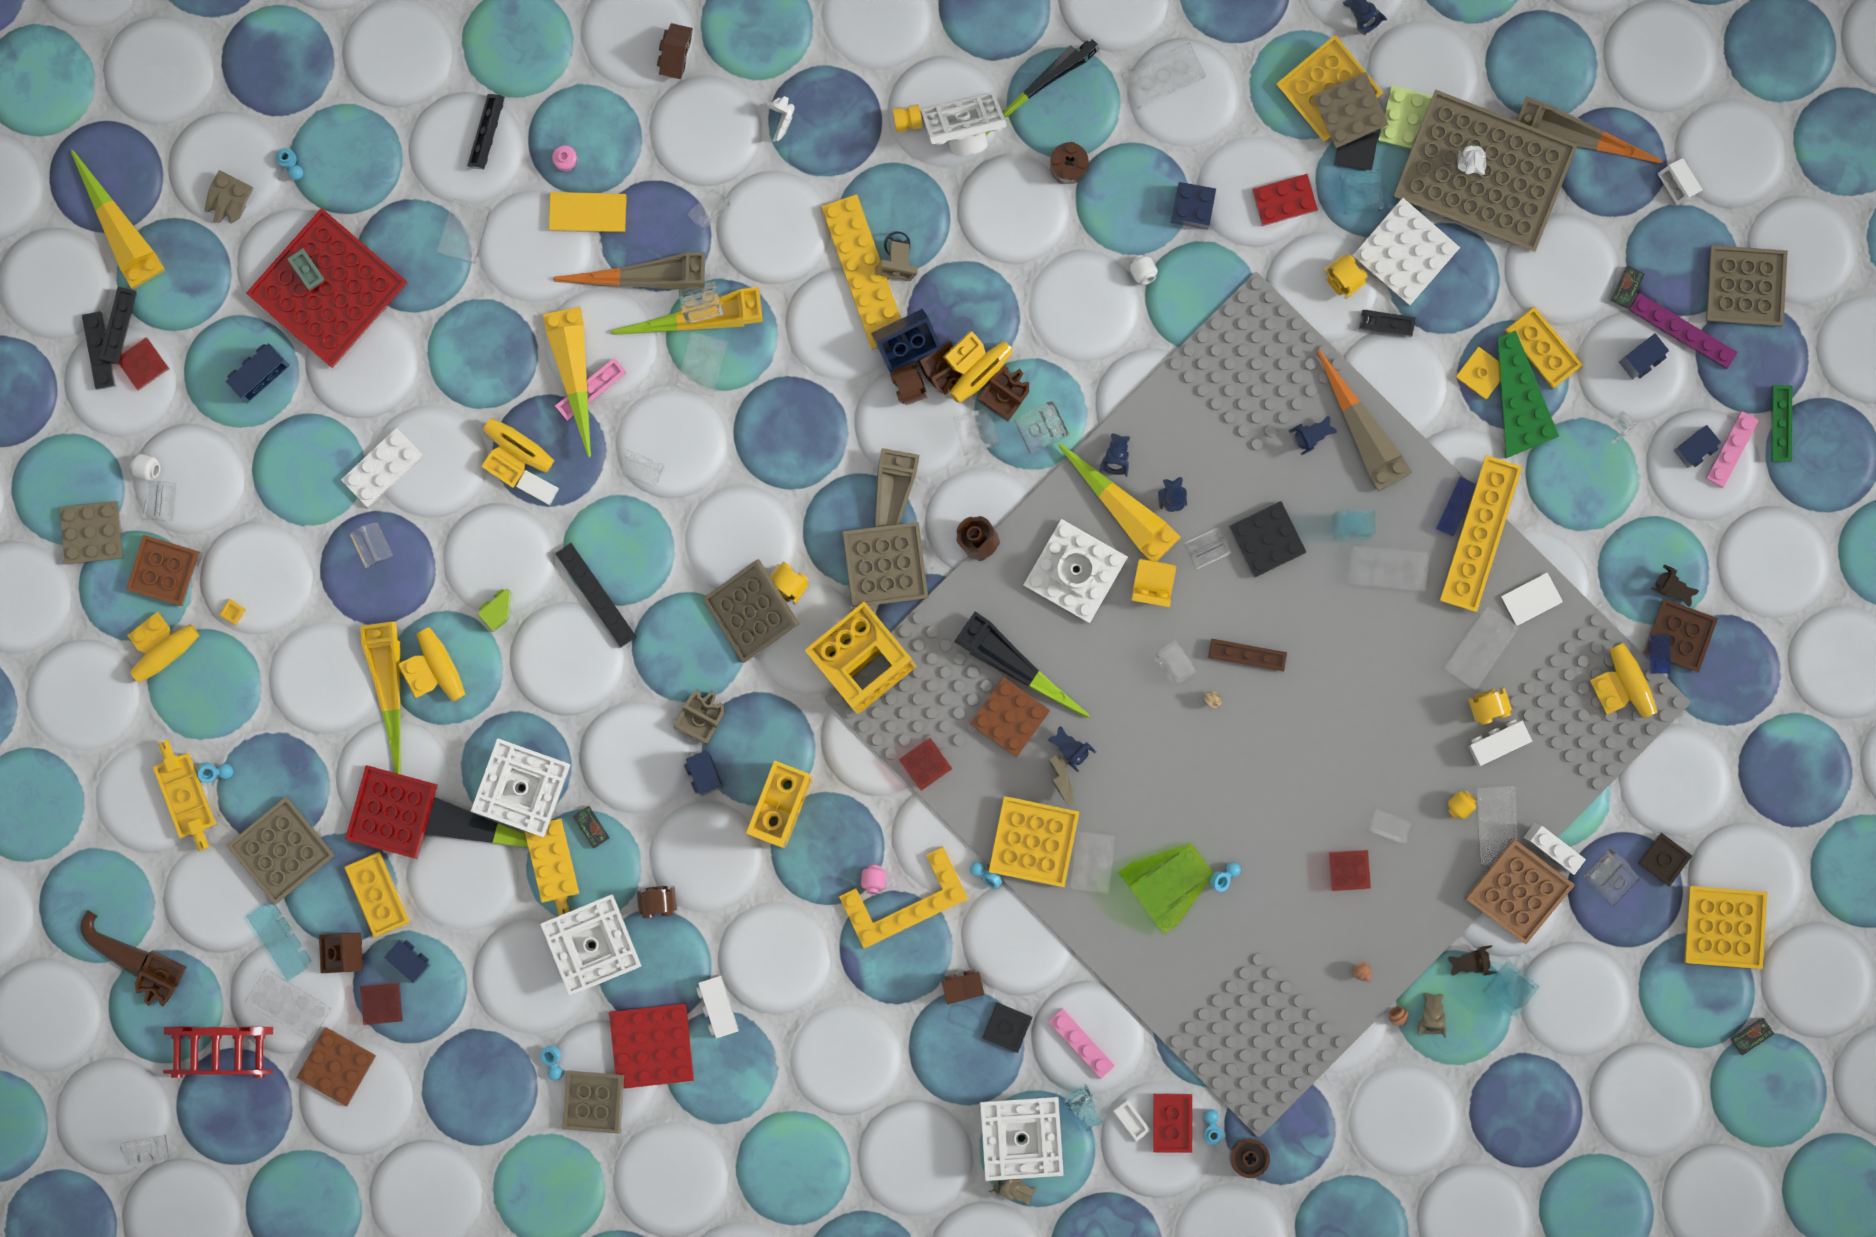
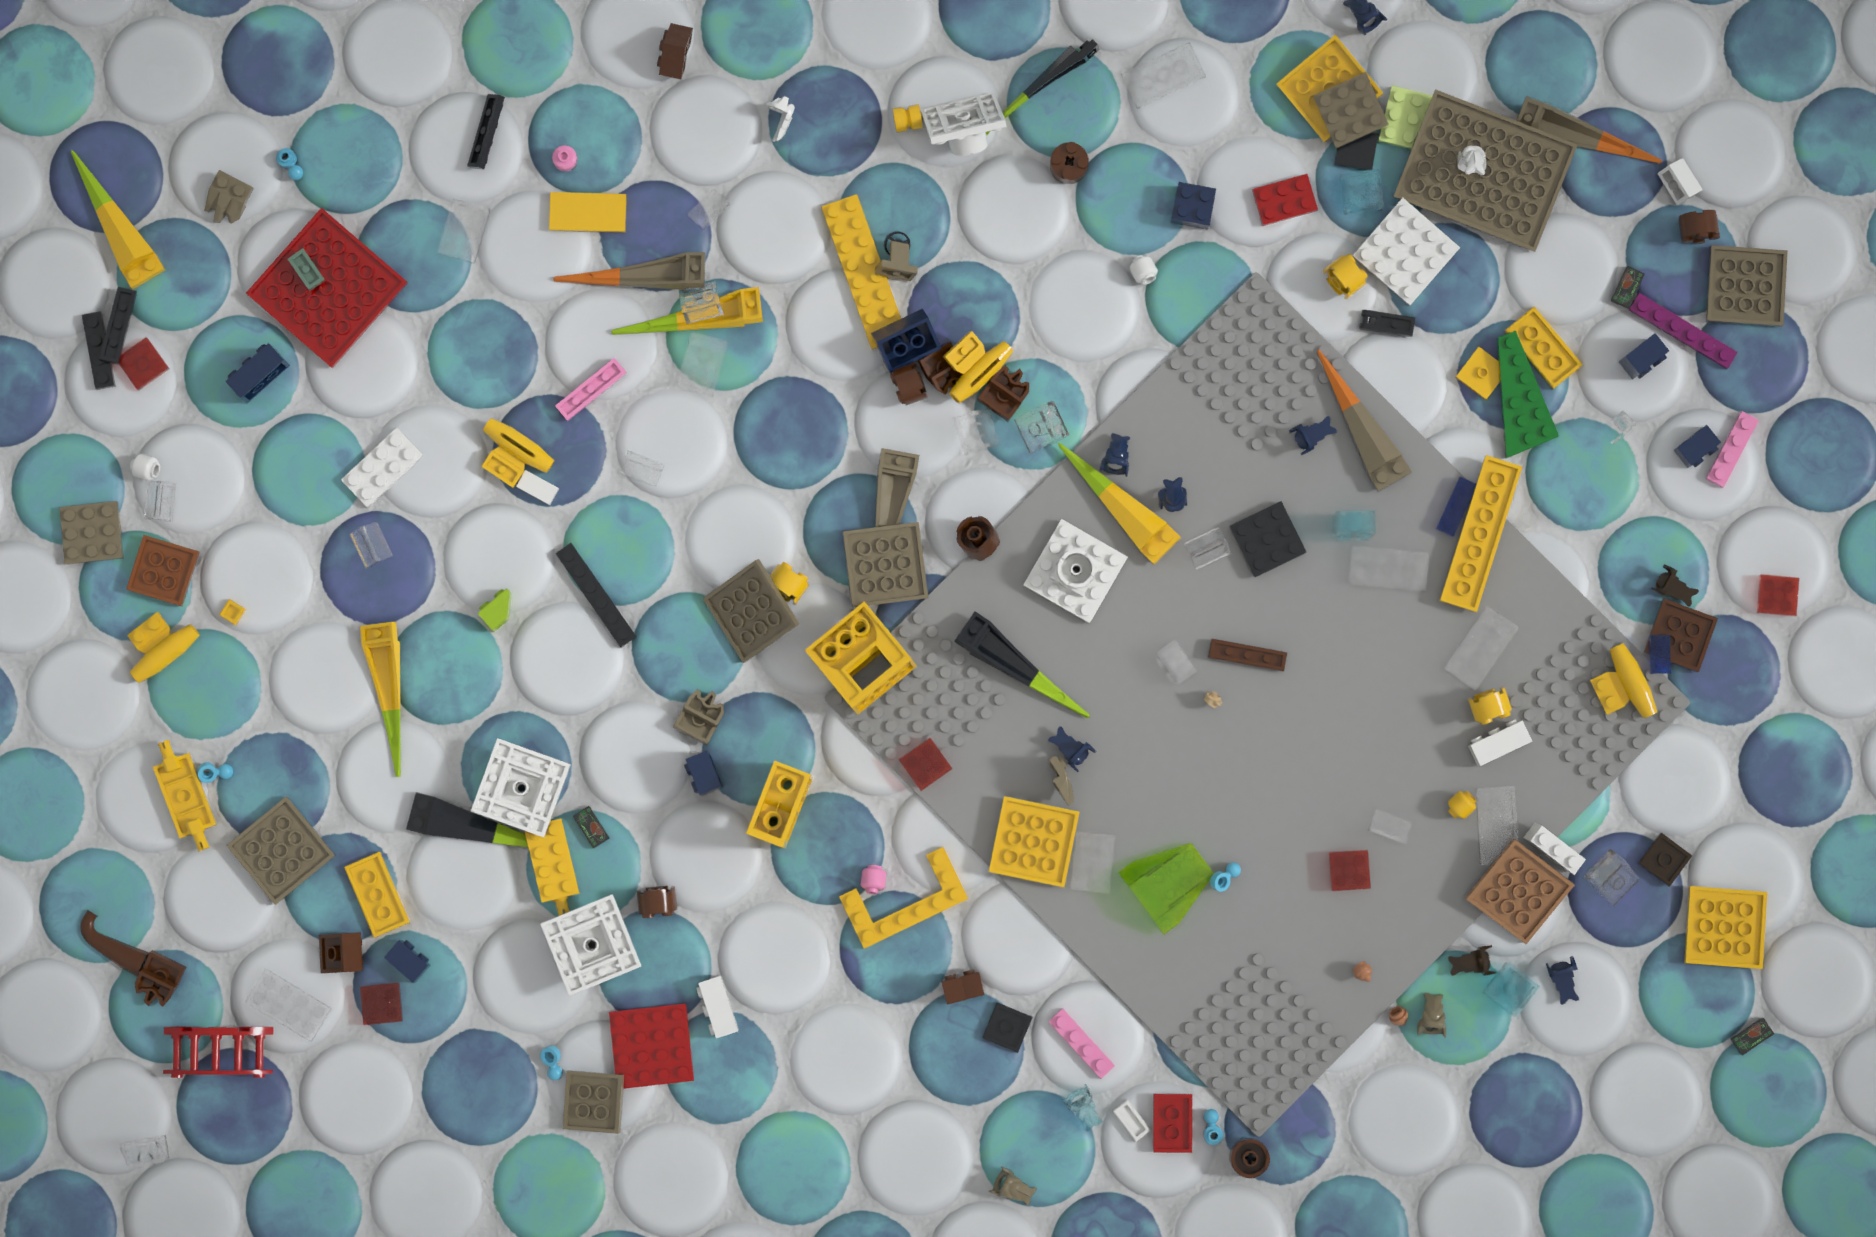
(276, 941): clear light blue windscreen -> none
(336, 1066): dark orange plate -> none
(391, 812): red plate -> none
(432, 668): yellow plate -> none
(567, 340): yellow plate -> none
(990, 879): medium azure plate -> none
(1010, 717): dark orange plate -> none
(1014, 1159): white piece -> none
(1153, 582): yellow bracket -> none
(1532, 599): white sticker -> none
(1562, 975): none -> dark blue hair
(1699, 226): none -> reddish brown brick
(1778, 595): none -> clear red plate
(1781, 423): green plate -> none

